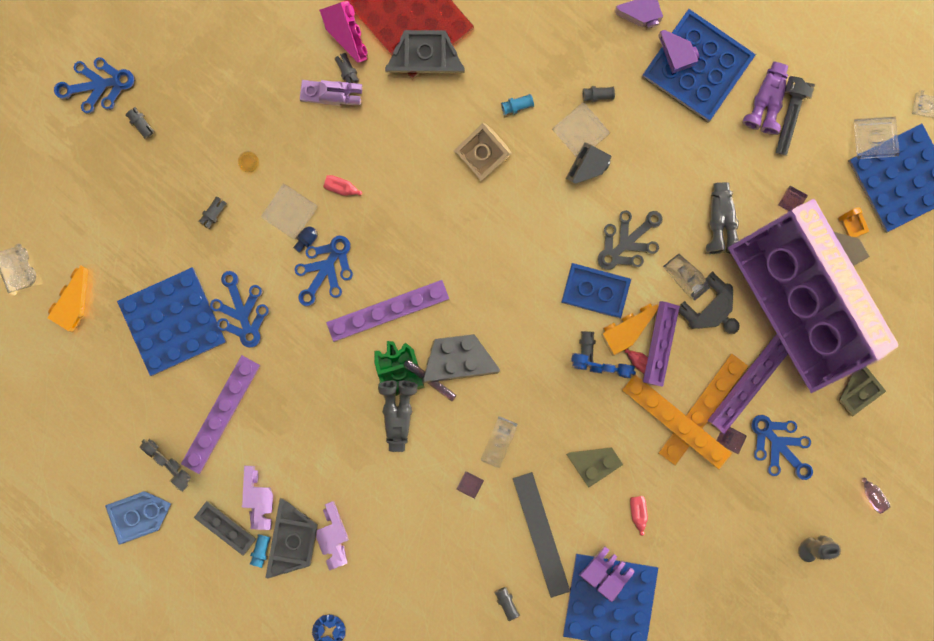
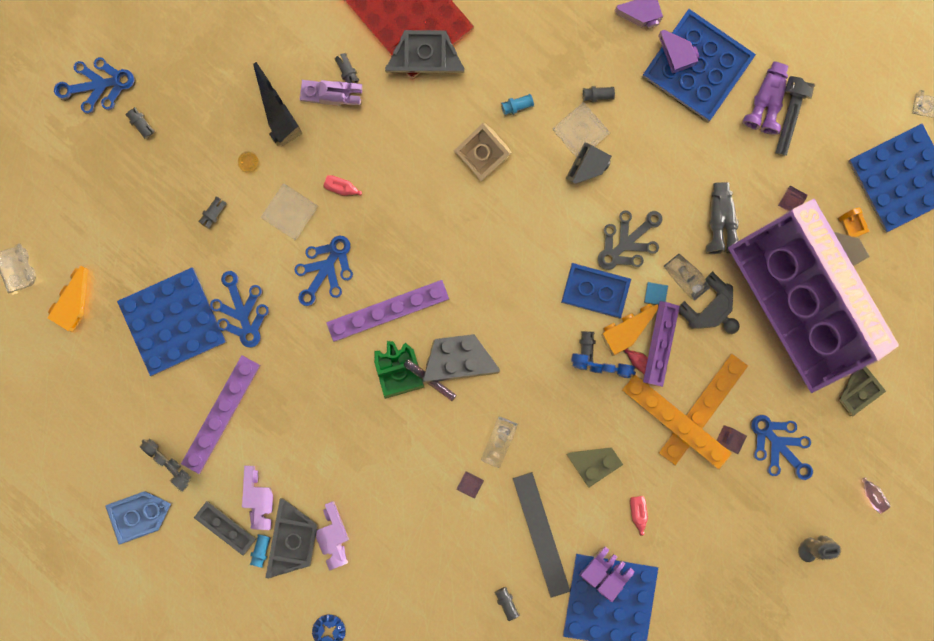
(279, 119): none -> black wedge
(306, 238): dark blue cylinder -> none
(342, 26): dark pink slope -> none
(397, 417): dark grey piece -> none
(655, 293): none -> dark azure tile
(748, 385): medium lavender plate -> none
(876, 137): clear tile -> none

